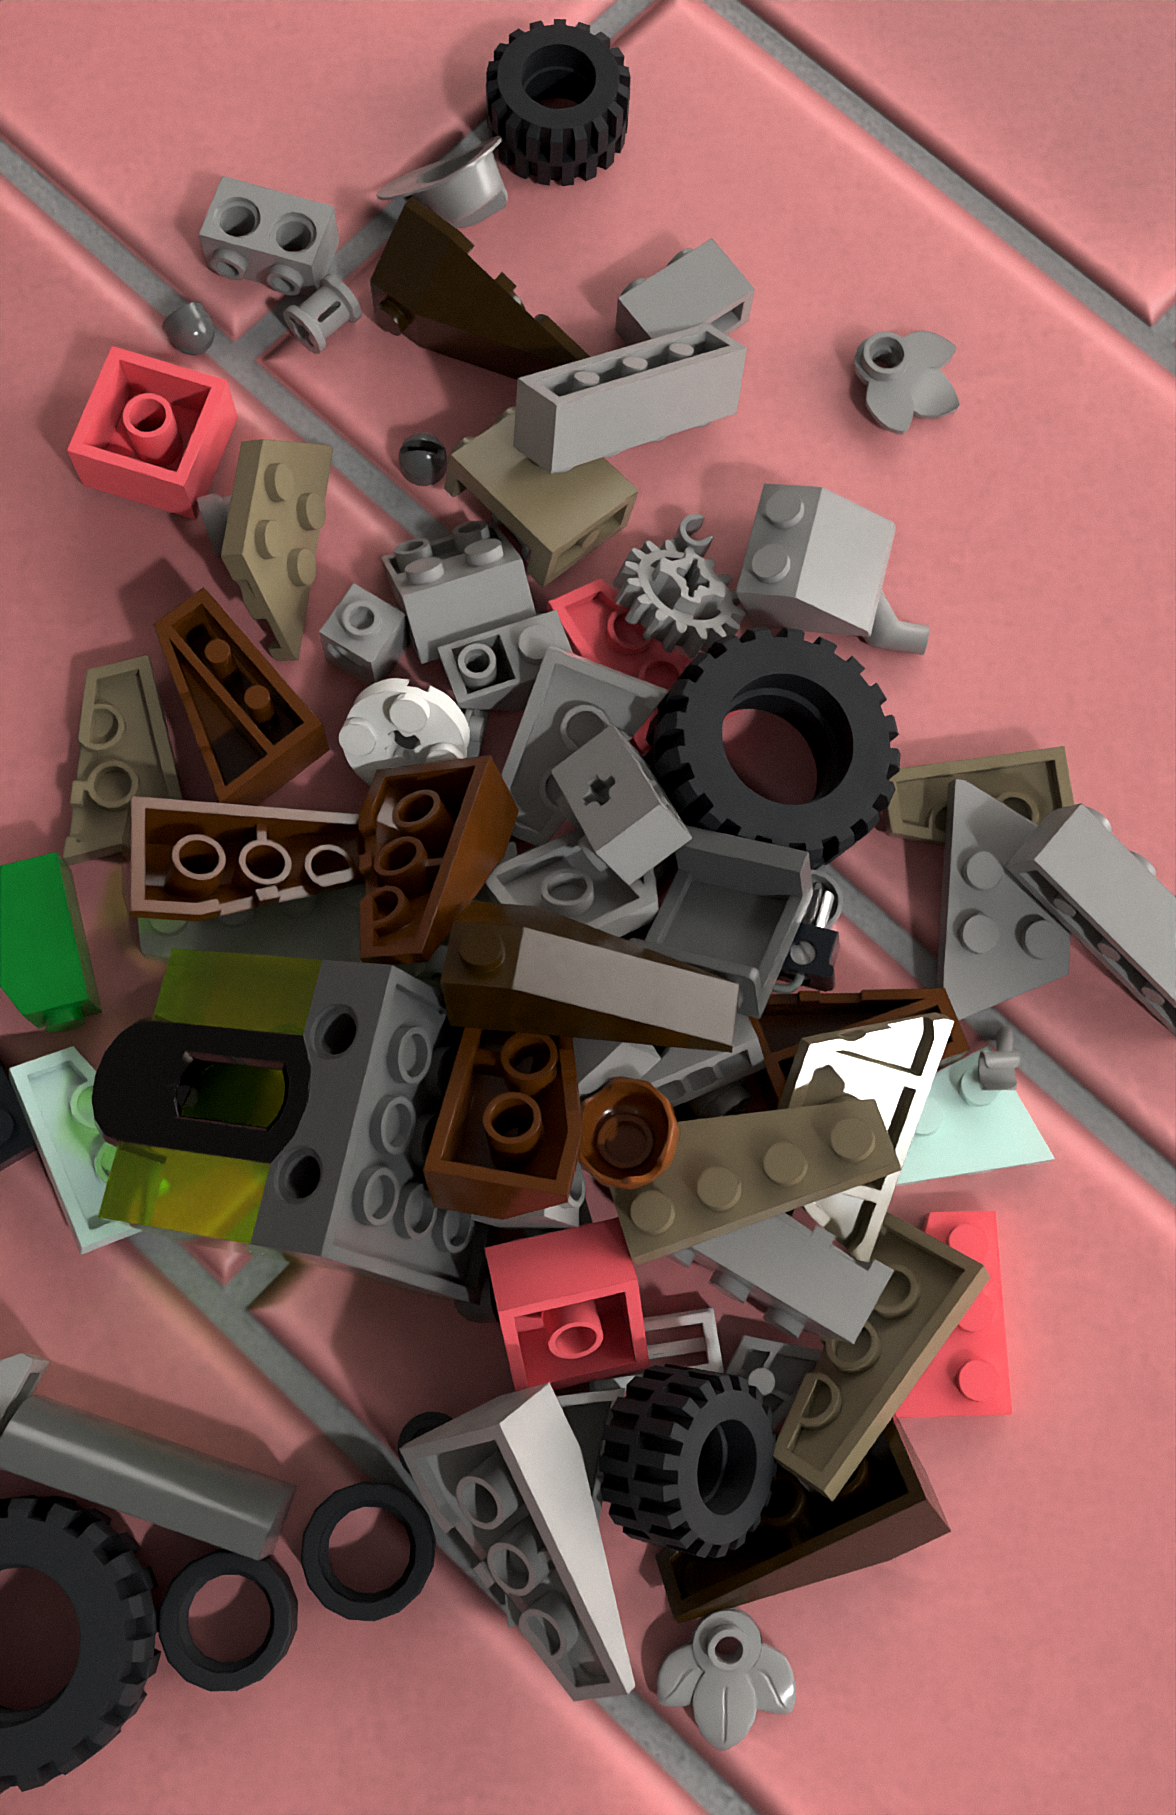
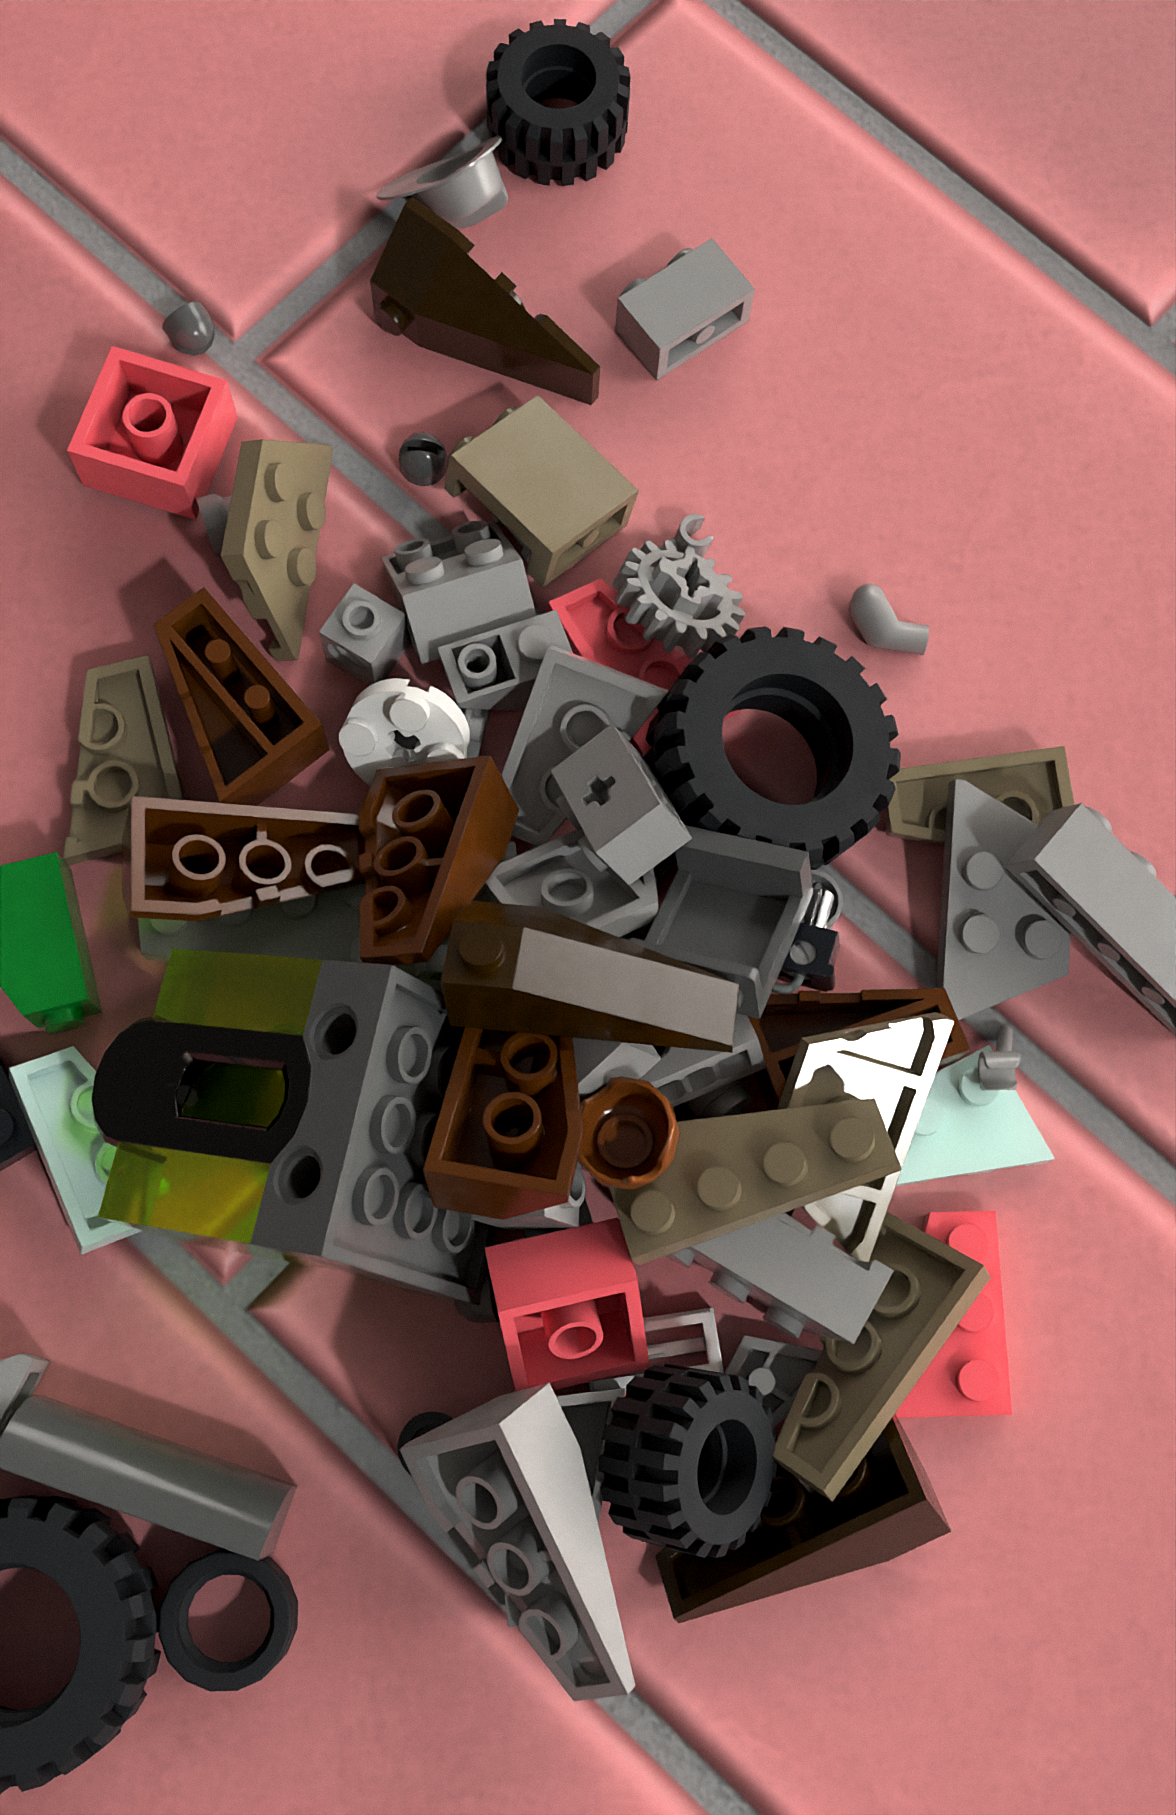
(272, 227): light grey brick -> none
(304, 319): light grey bush -> none
(315, 1548): black tyre -> none
(627, 397): light grey brick -> none
(727, 1686): light grey plate -> none
(814, 562): light grey slope -> none
(912, 383): light grey plate -> none

